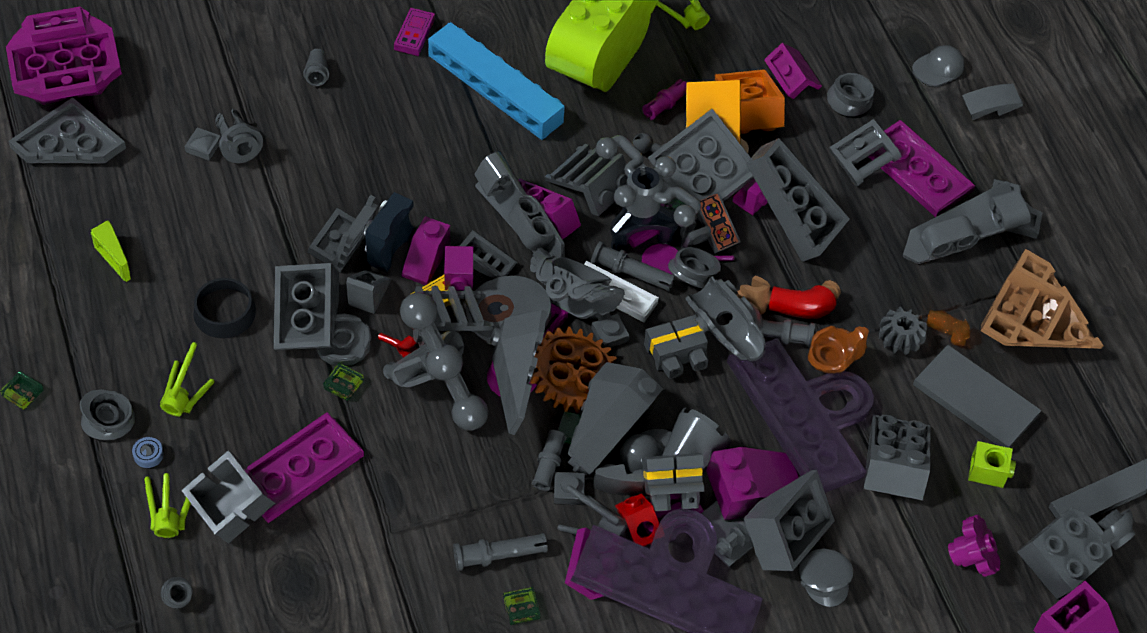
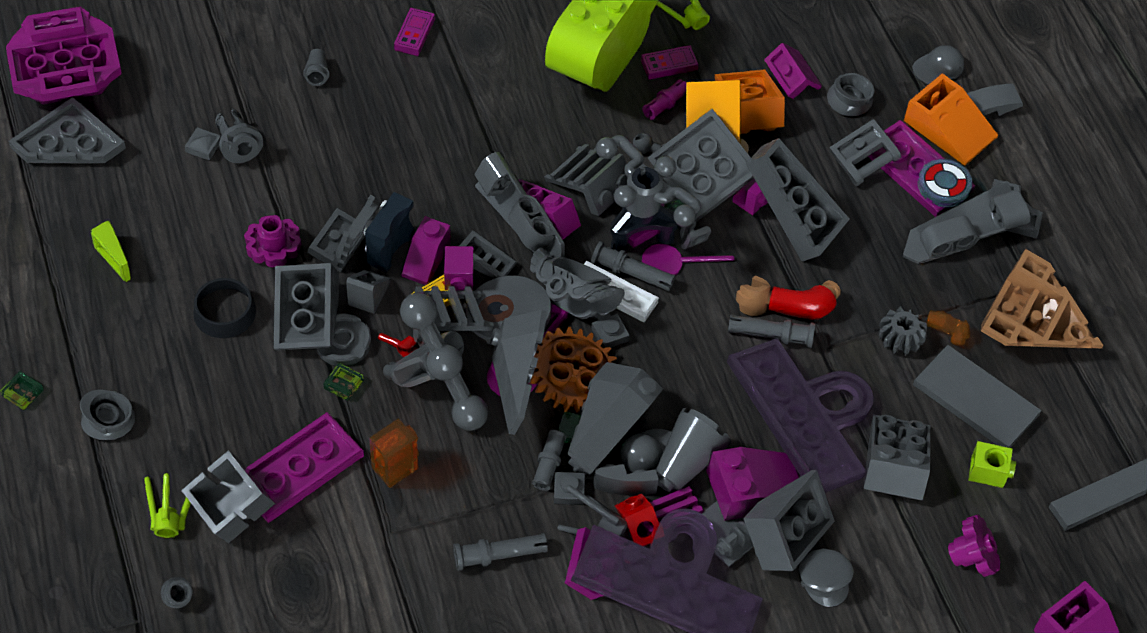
(147, 452): sand blue tile -> none
(175, 397): lime plant -> none
(272, 241): none -> magenta plant
(394, 452): none -> clear orange brick
(496, 80): dark azure brick -> none
(521, 605): clear green tile -> none
(669, 62): none -> magenta tile
(673, 475): dark grey hips -> none
(677, 345): dark grey hips -> none
(694, 266): dark grey piece -> none
(714, 214): tile -> none
(743, 333): dark grey piece -> none
(837, 348): dark orange hair -> none
(945, 182): none -> tile
(950, 119): none -> orange slope
(1075, 547): dark grey brick -> none

